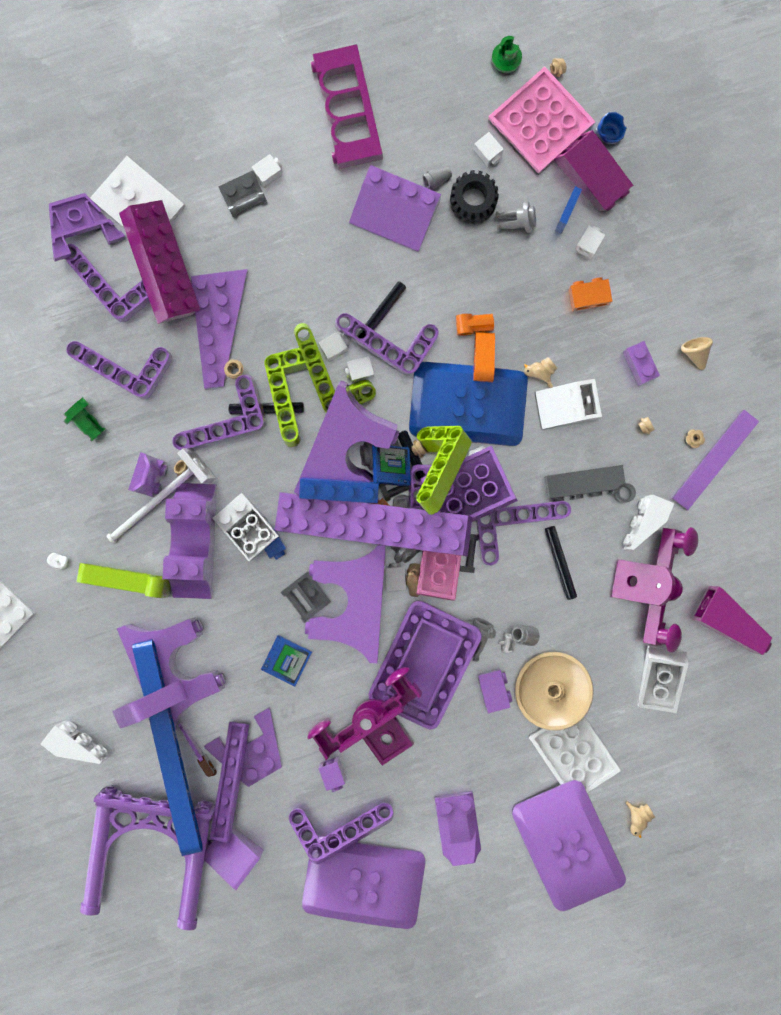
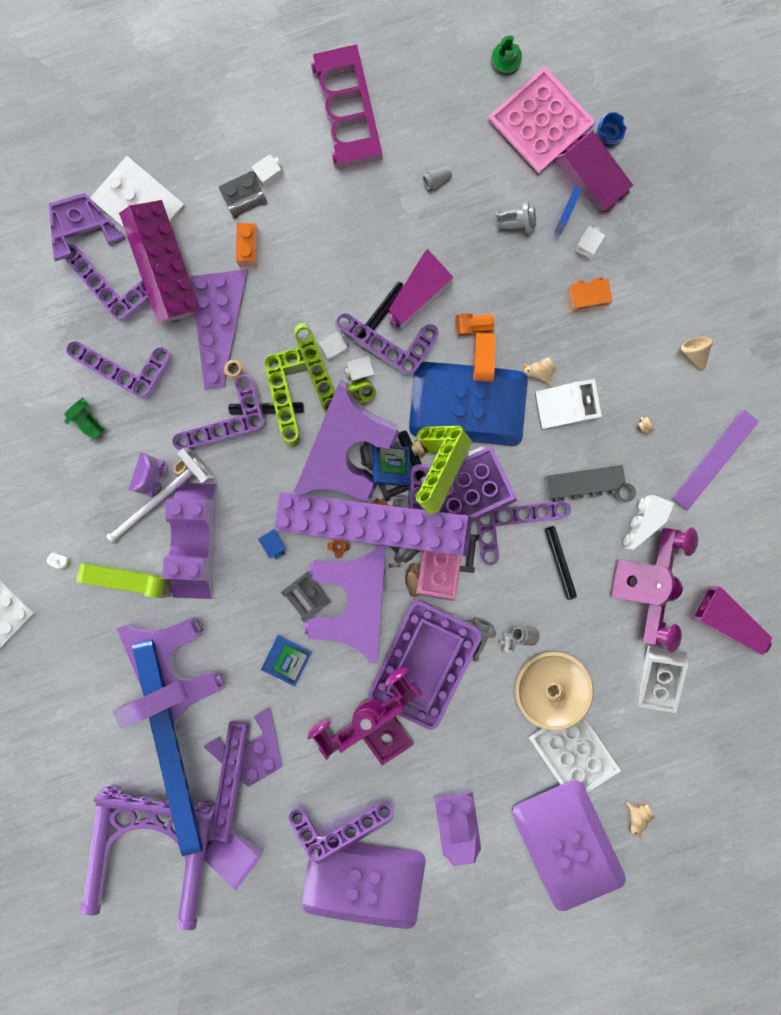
(69, 743): white slope -> none
(203, 760): piece -> none
(245, 527): white slope -> none
(247, 244): none -> orange brick
(332, 774): medium lavender brick -> none
(338, 551): none -> orange plate
(339, 490): blue plate -> none
(394, 208): medium lavender slope -> none
(421, 289): none -> magenta slope
(478, 182): black tyre -> none
(488, 149): white brick -> none
(494, 691): medium lavender brick -> none
(558, 67): tan plate -> none
(641, 363): medium lavender brick -> none
(690, 438): tan plate -> none

